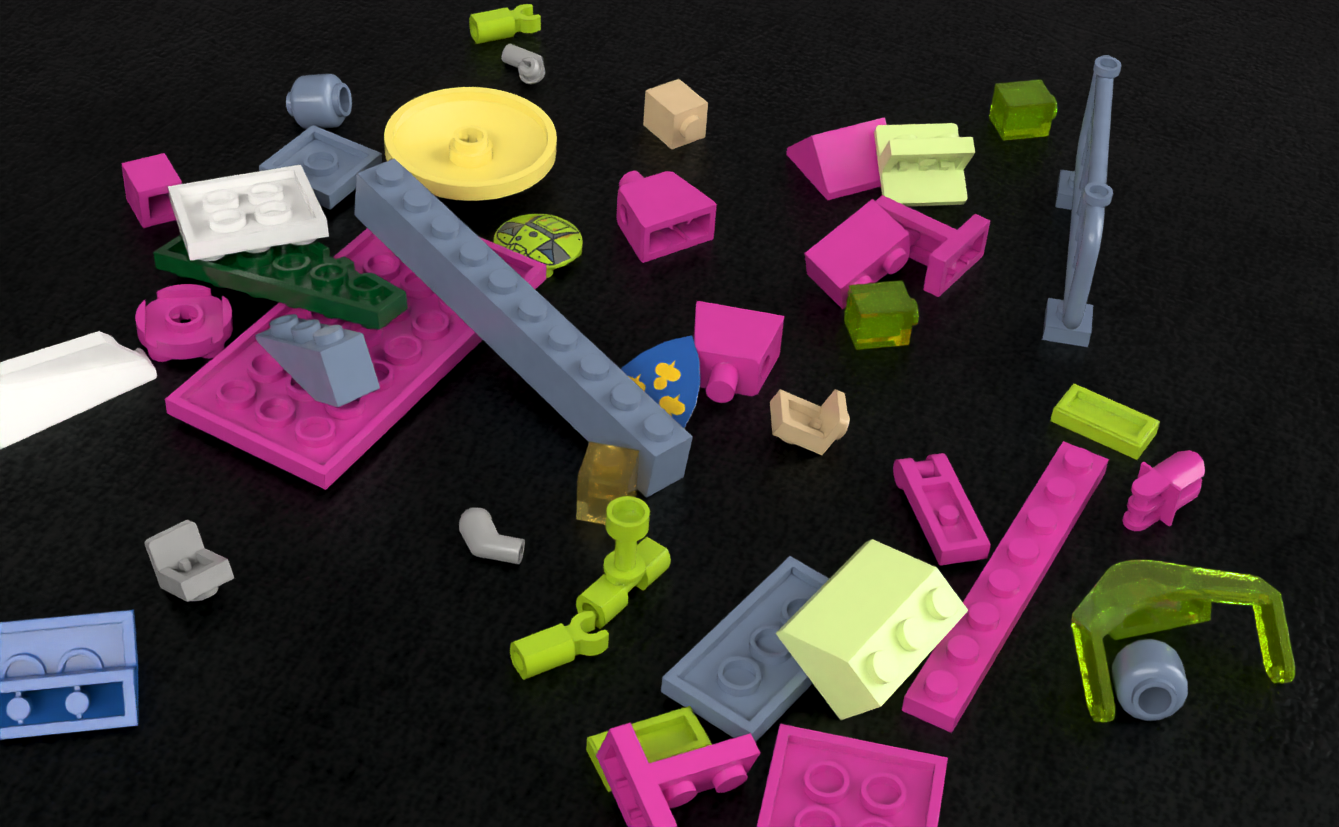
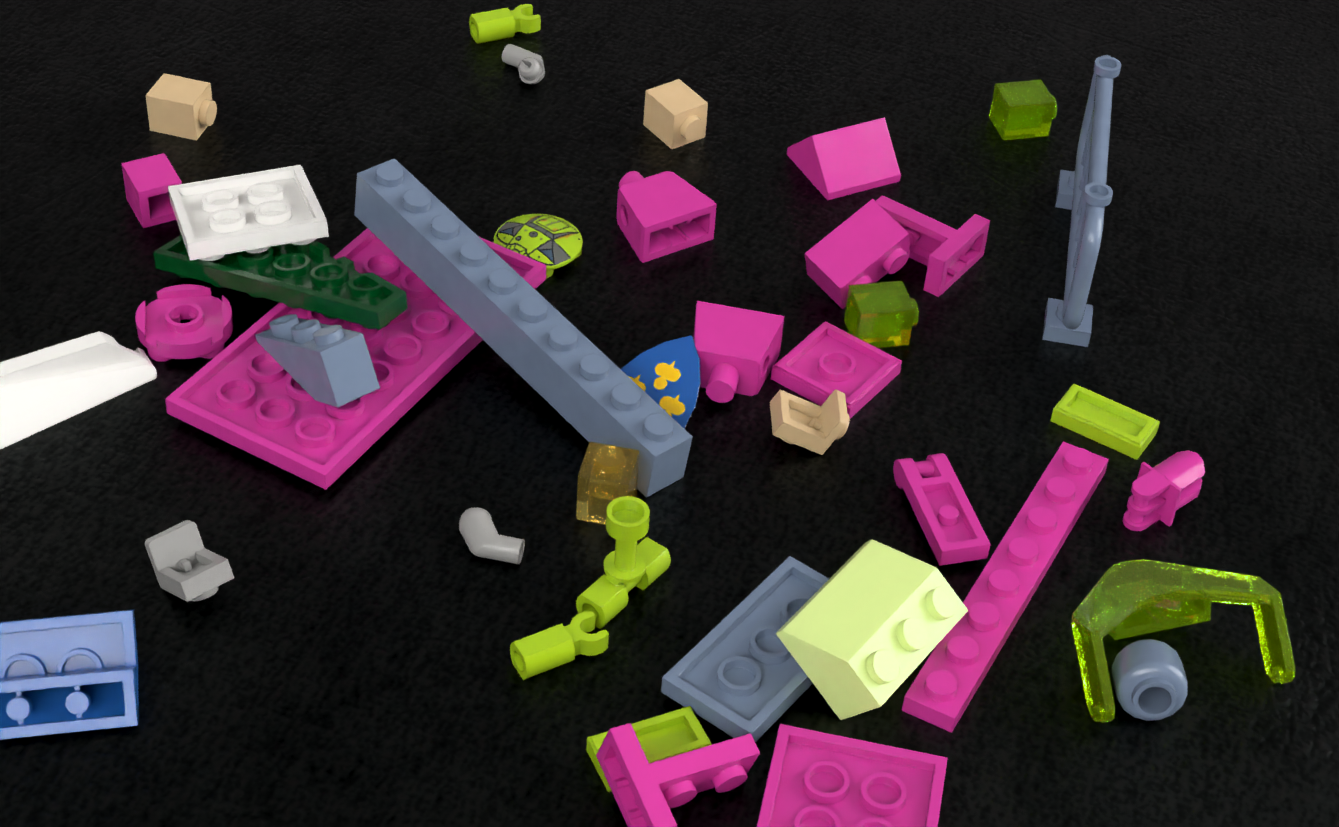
(180, 106): none -> tan brick
(319, 101): sand blue head -> none
(328, 163): sand blue plate -> none
(472, 142): light yellow dish -> none
(837, 361): none -> dark pink tile
(923, 163): yellowish green bracket -> none

